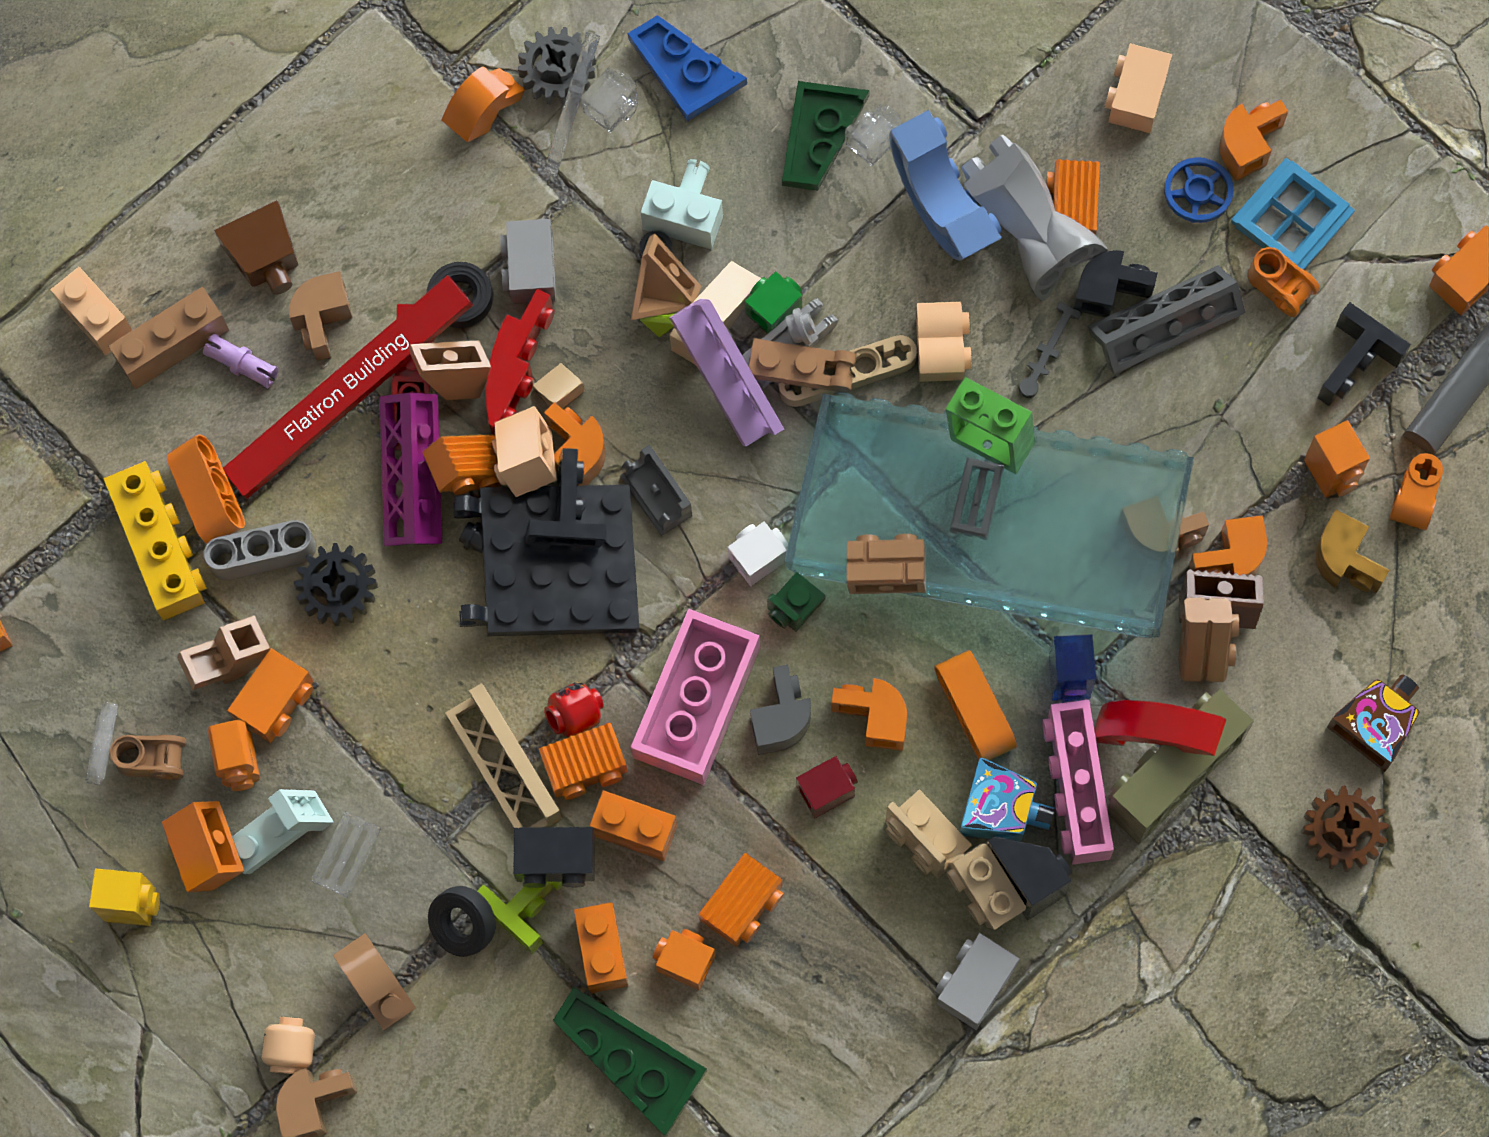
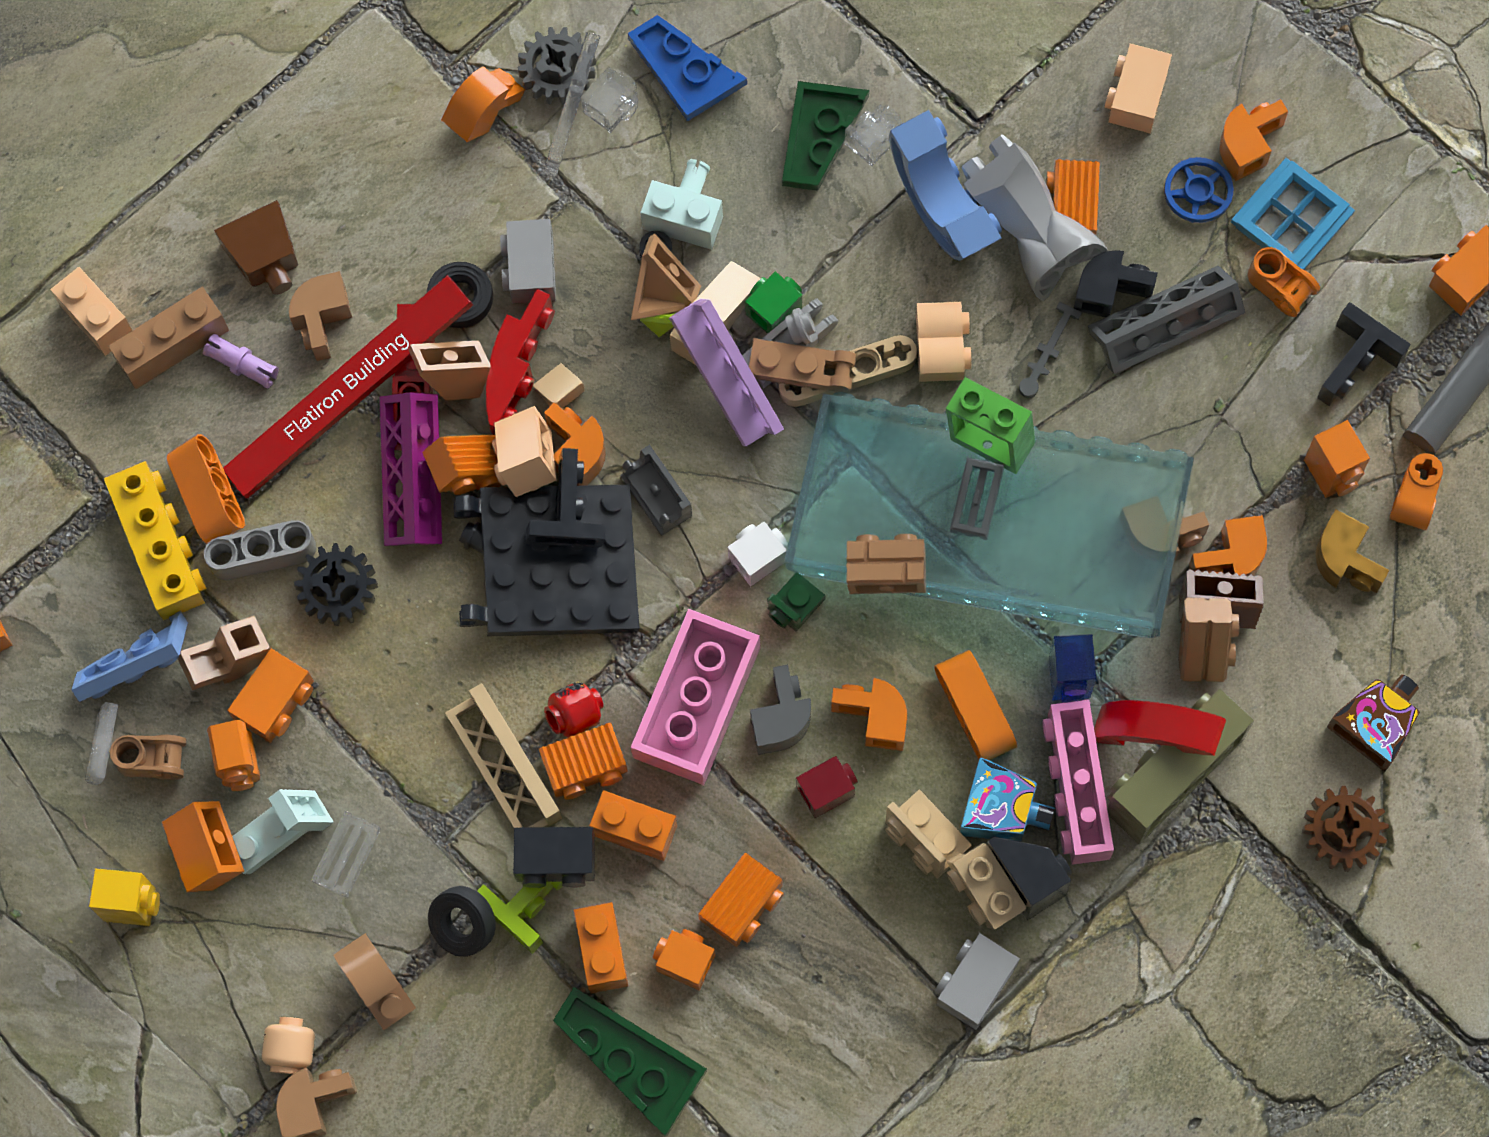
(128, 666): none -> medium blue wing

